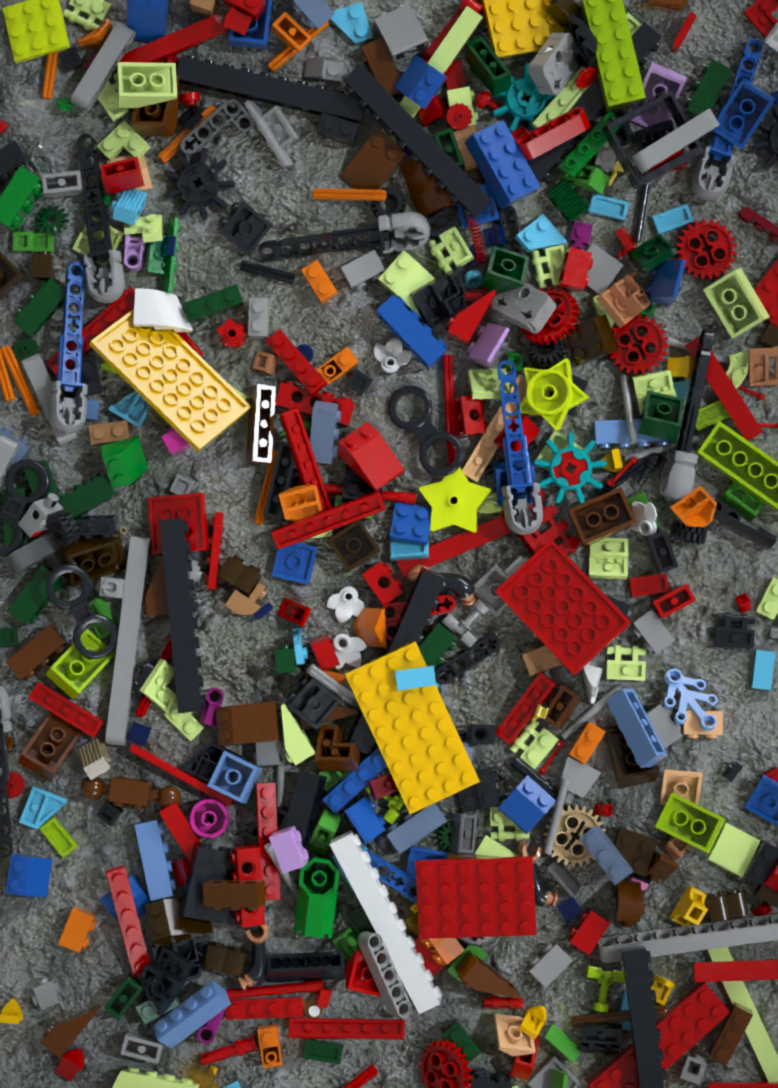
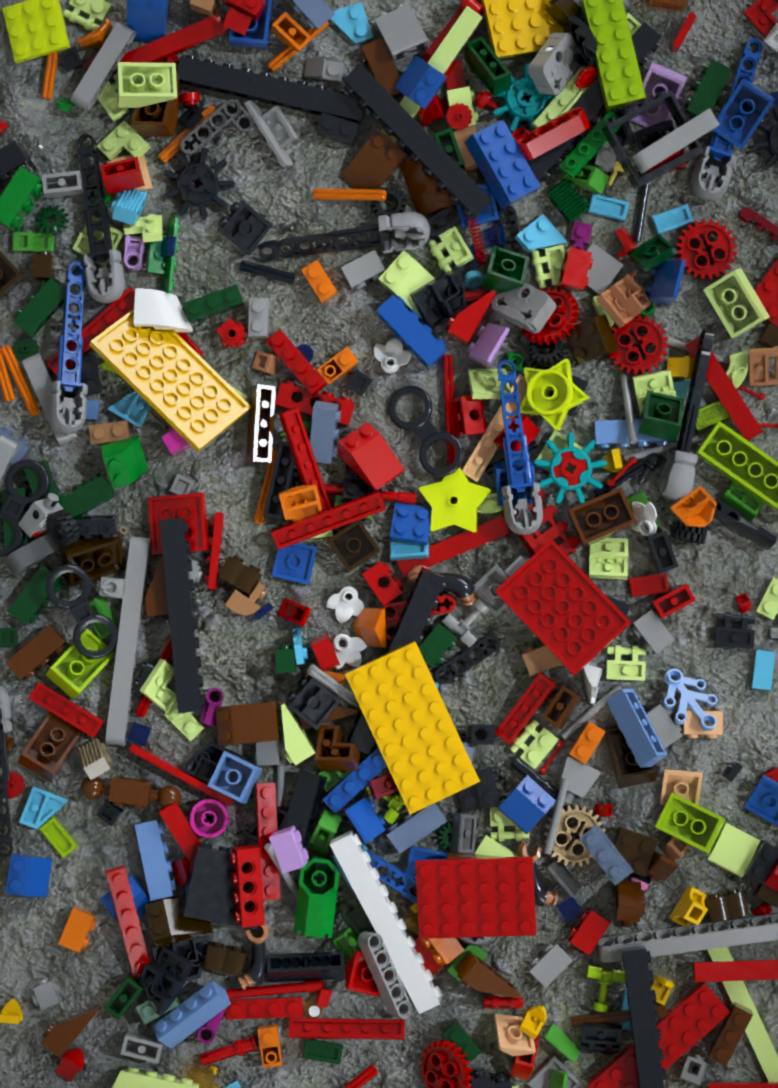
(234, 894): reddish brown brick -> none
(415, 677): medium azure tile -> none
(540, 712): light yellow hand -> none

